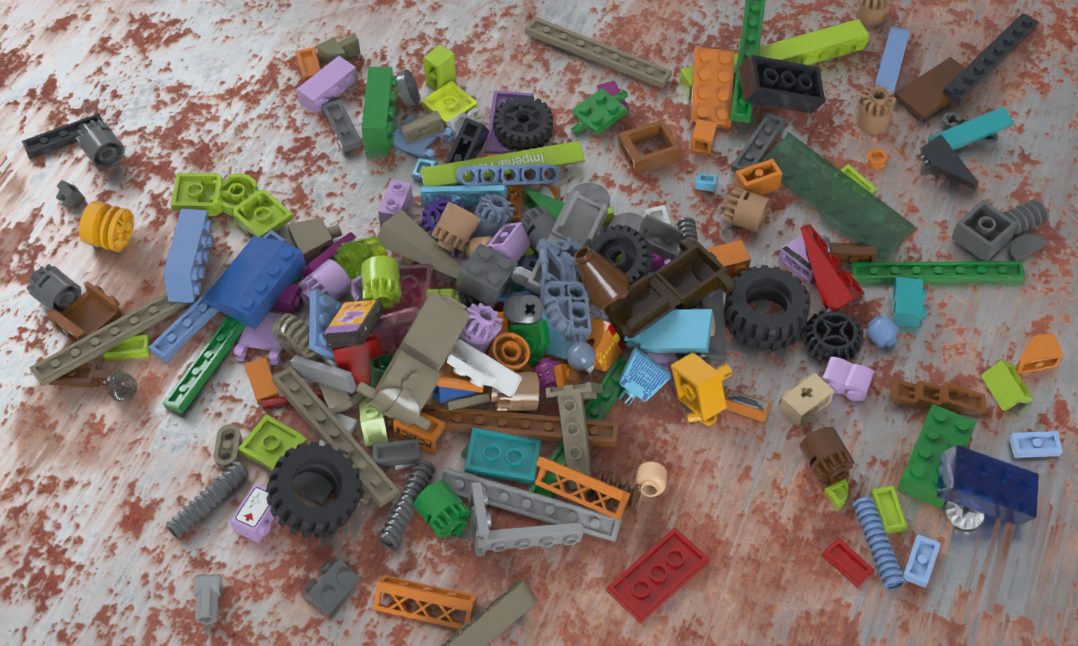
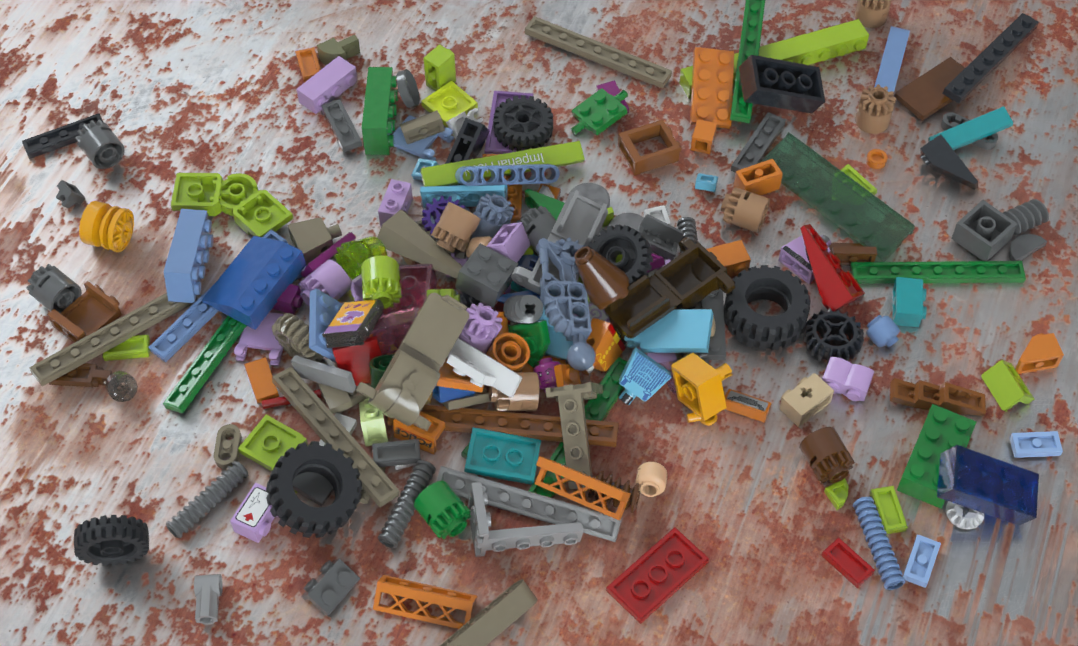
(111, 540): none -> black wheel

